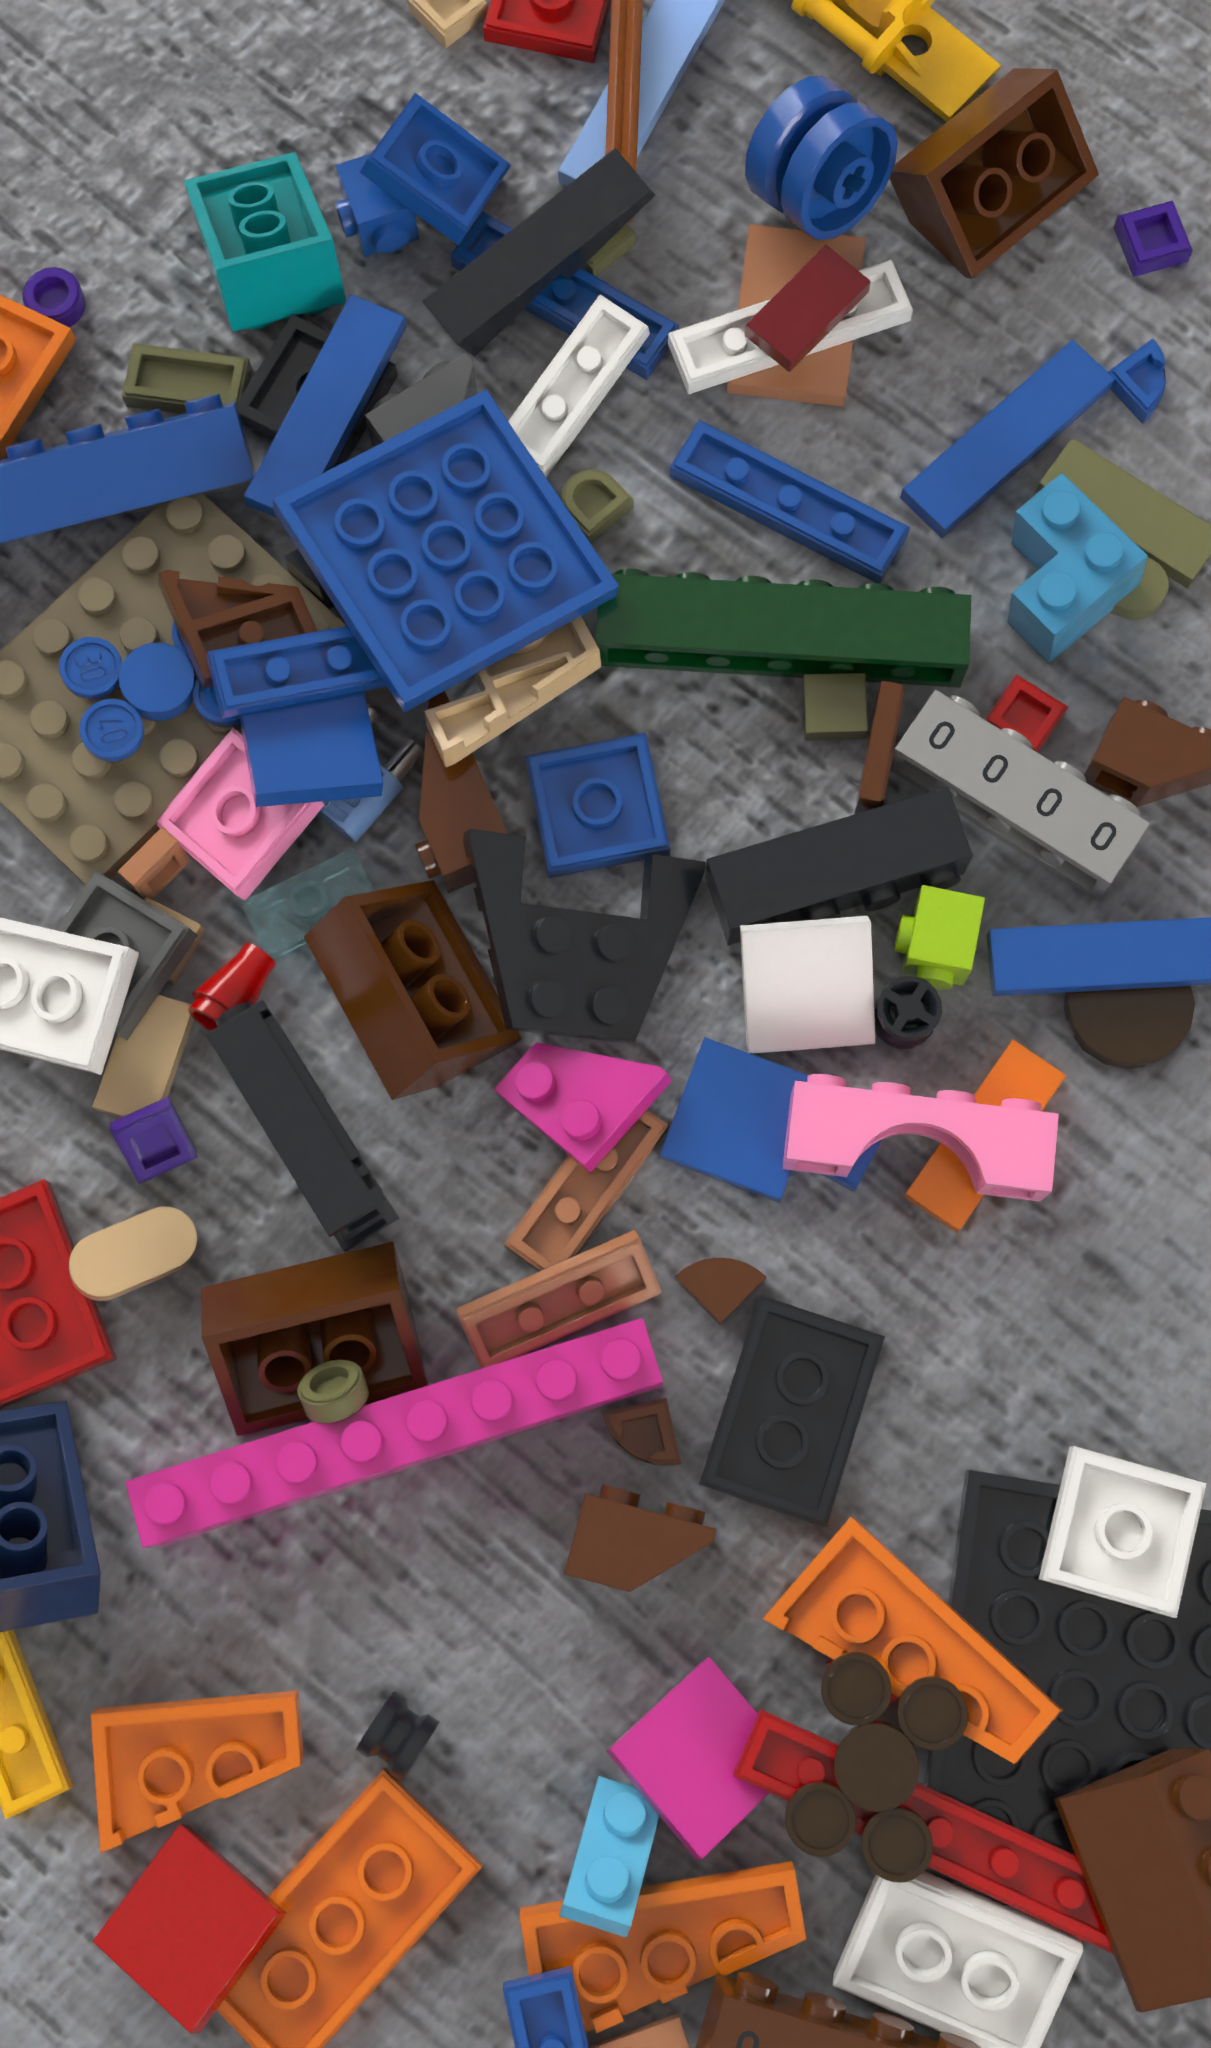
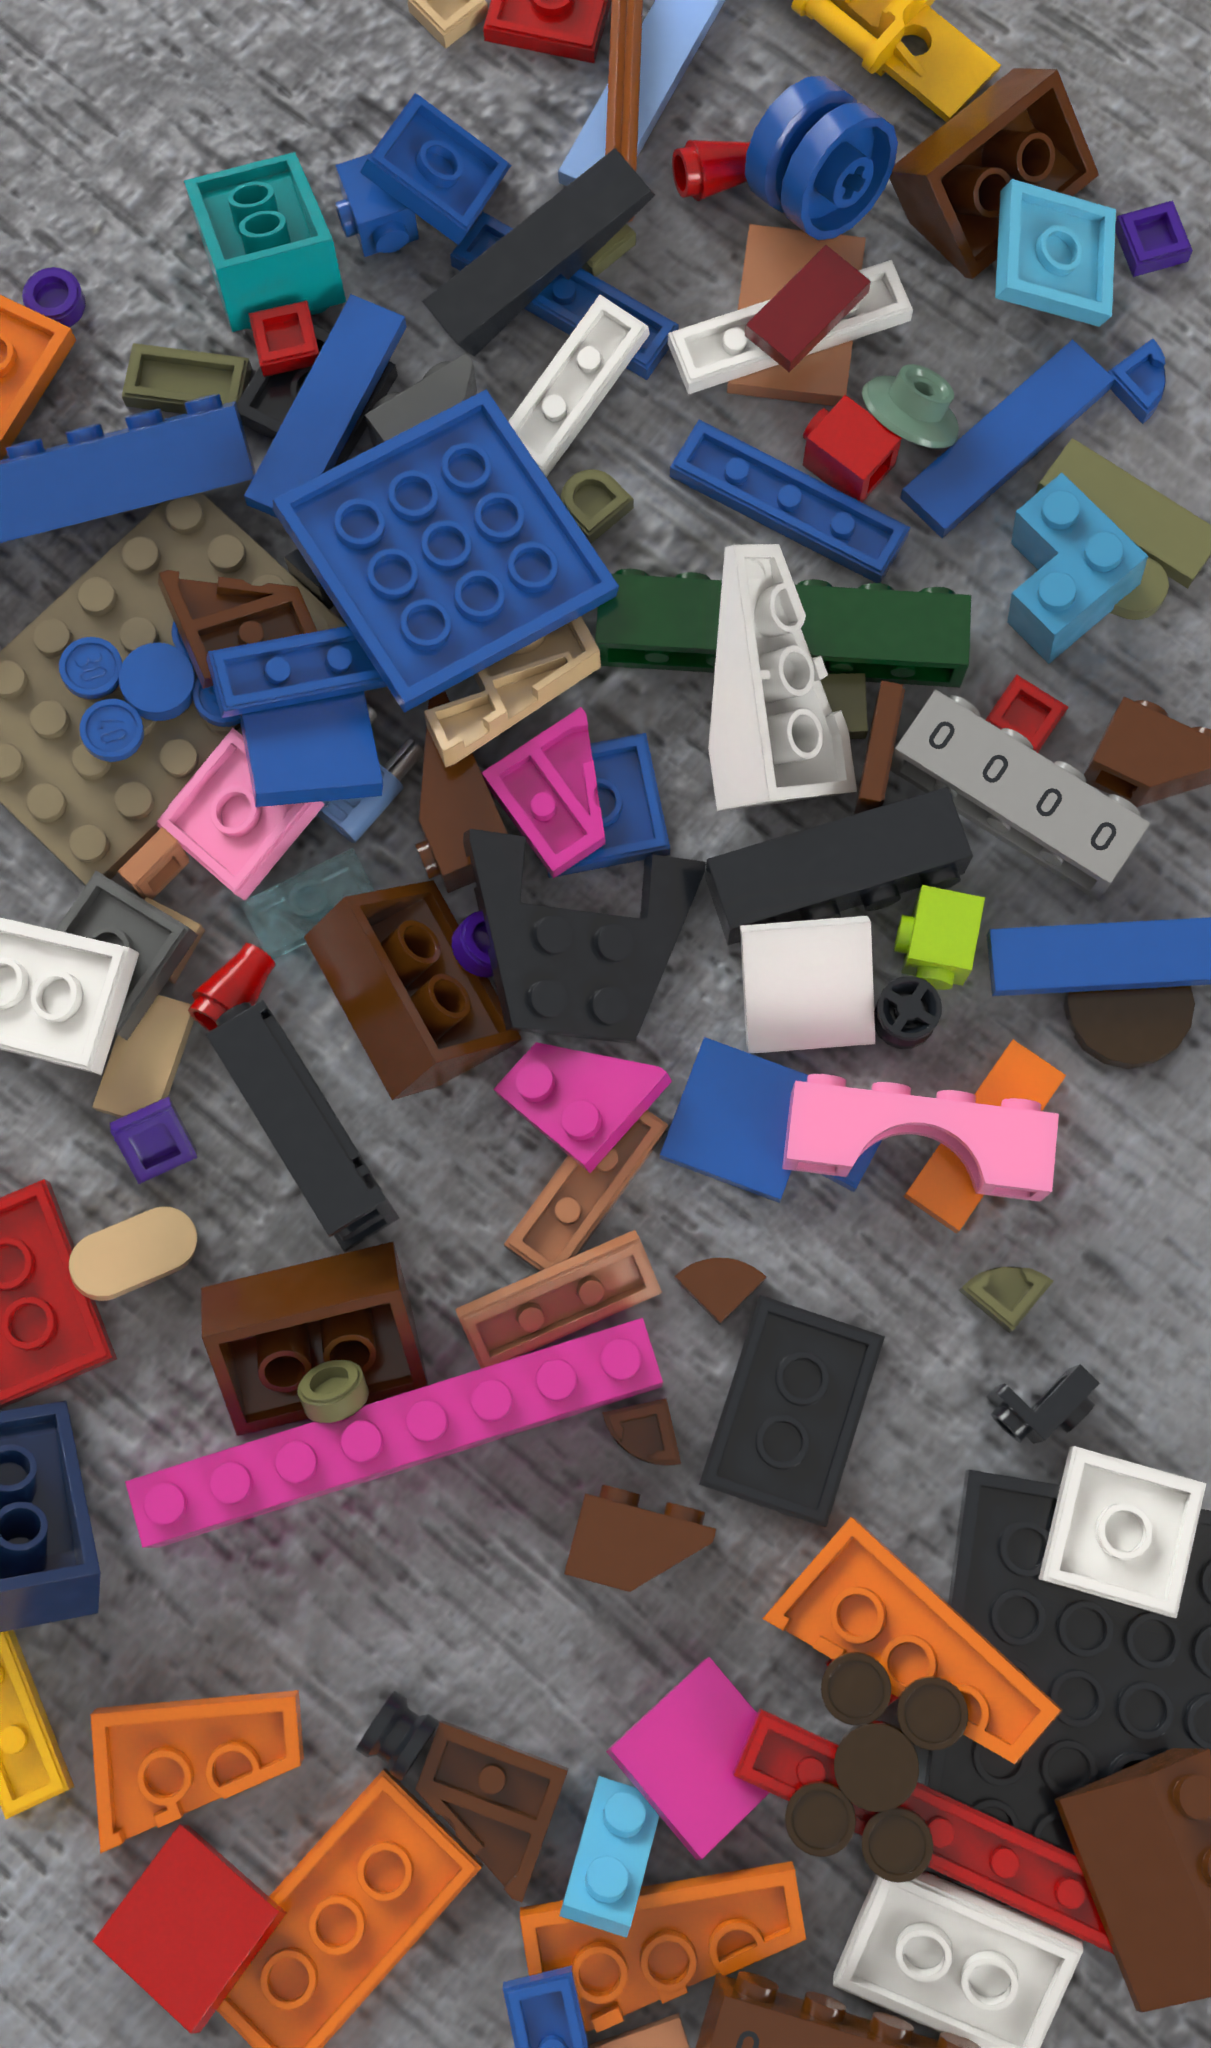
(284, 338): none -> red tile
(471, 945): none -> dark purple tile
(492, 1799): none -> reddish brown wing
(552, 793): none -> dark pink wing
(708, 167): none -> red cone
(769, 710): none -> white wedge
(849, 449): none -> red brick
(914, 406): none -> sand green piece
(1006, 1293): none -> olive tile
(1055, 253): none -> medium azure plate
(1062, 1405): none -> black bracket

